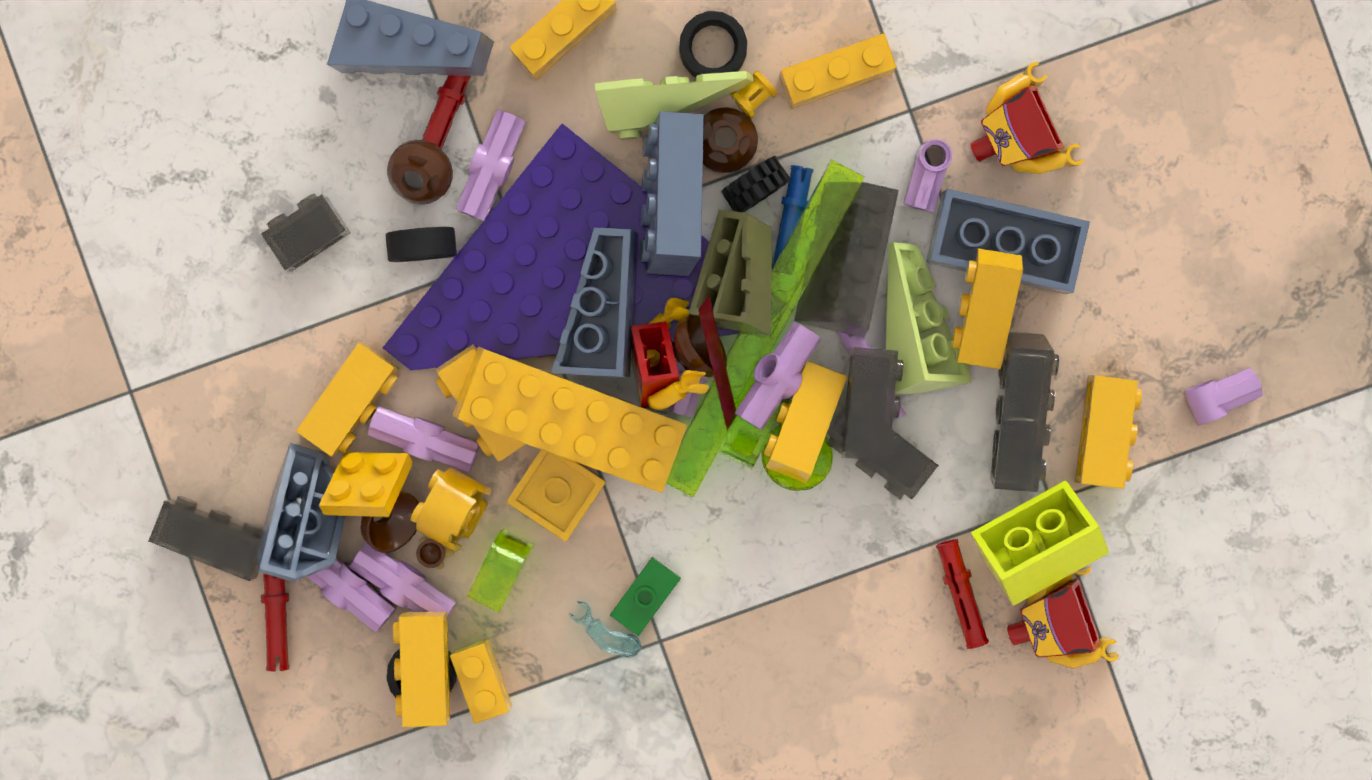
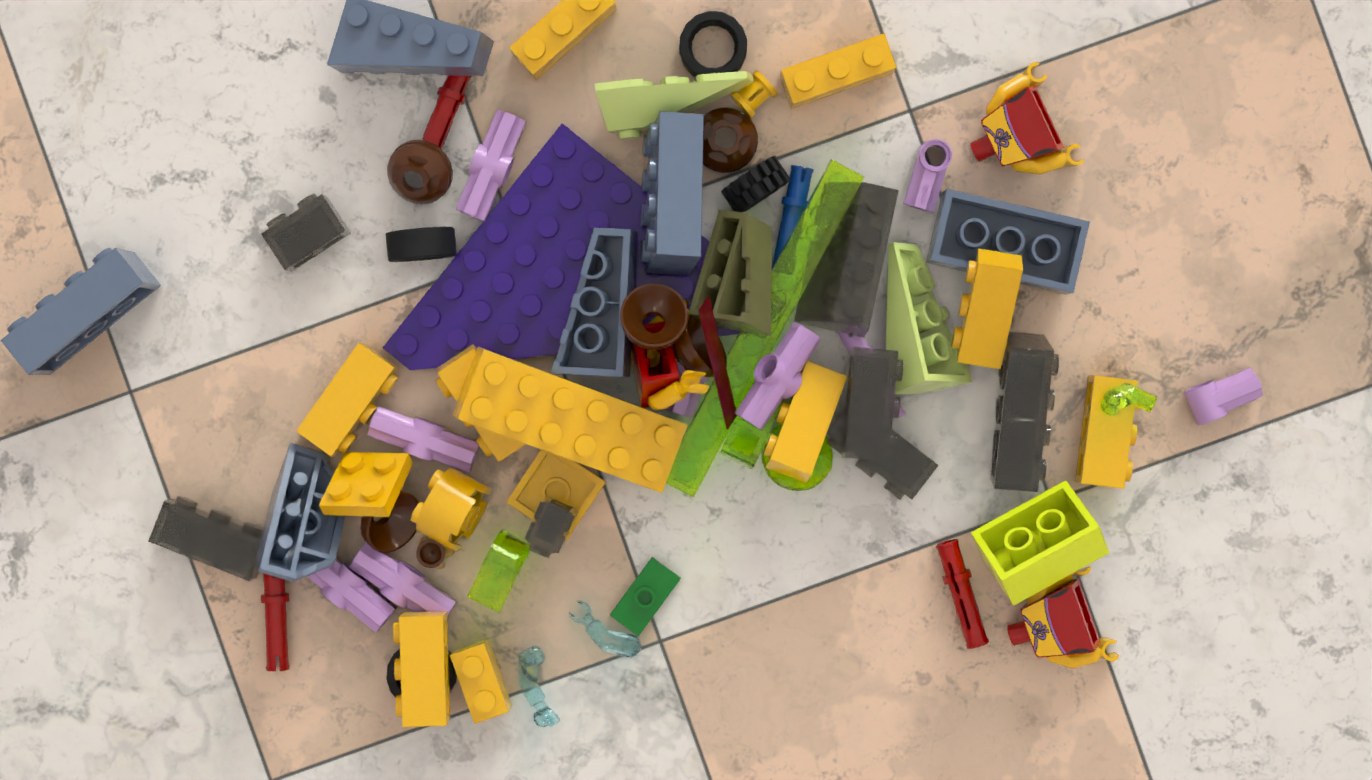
(80, 311): none -> sand blue brick
(528, 683): none -> clear light blue arm
(550, 527): none -> clear smoke brick
(659, 301): none -> reddish brown piece
(1127, 395): none -> clear neon green arm

